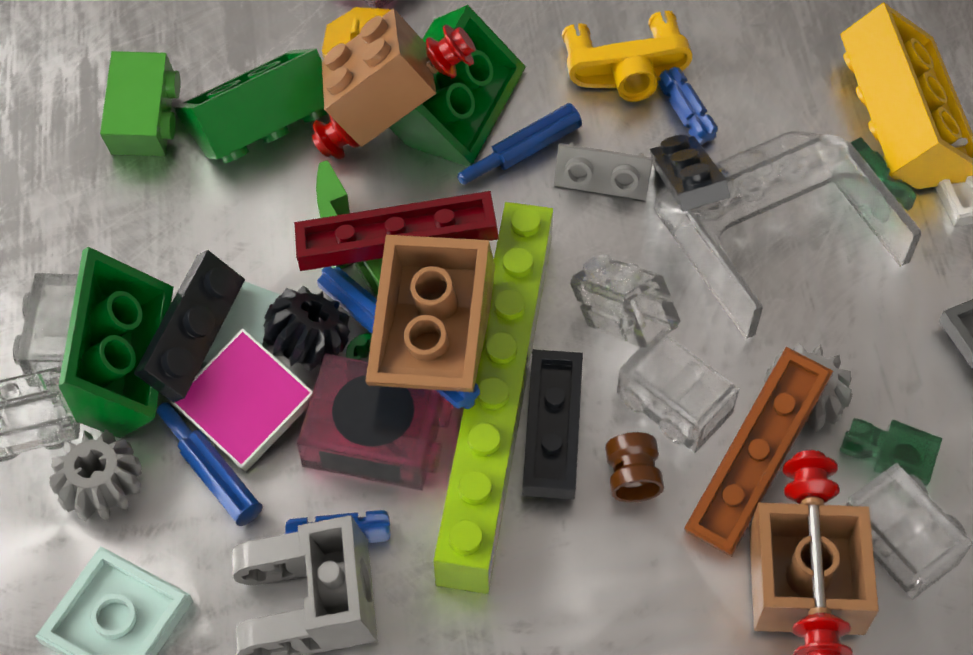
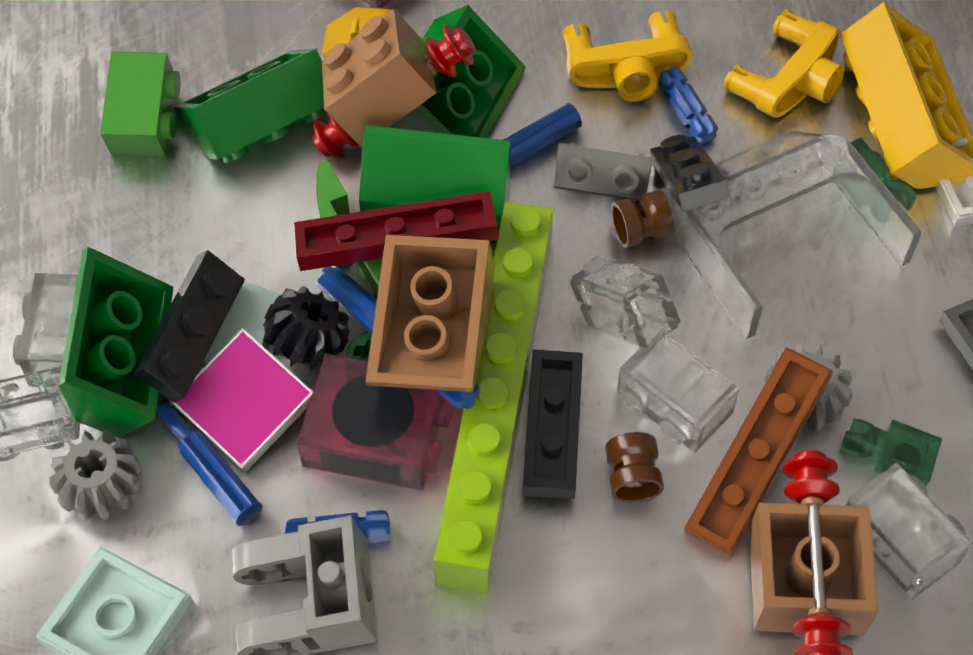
(427, 166): none -> green slope
(642, 218): none -> reddish brown wheel
(805, 74): none -> yellow connector

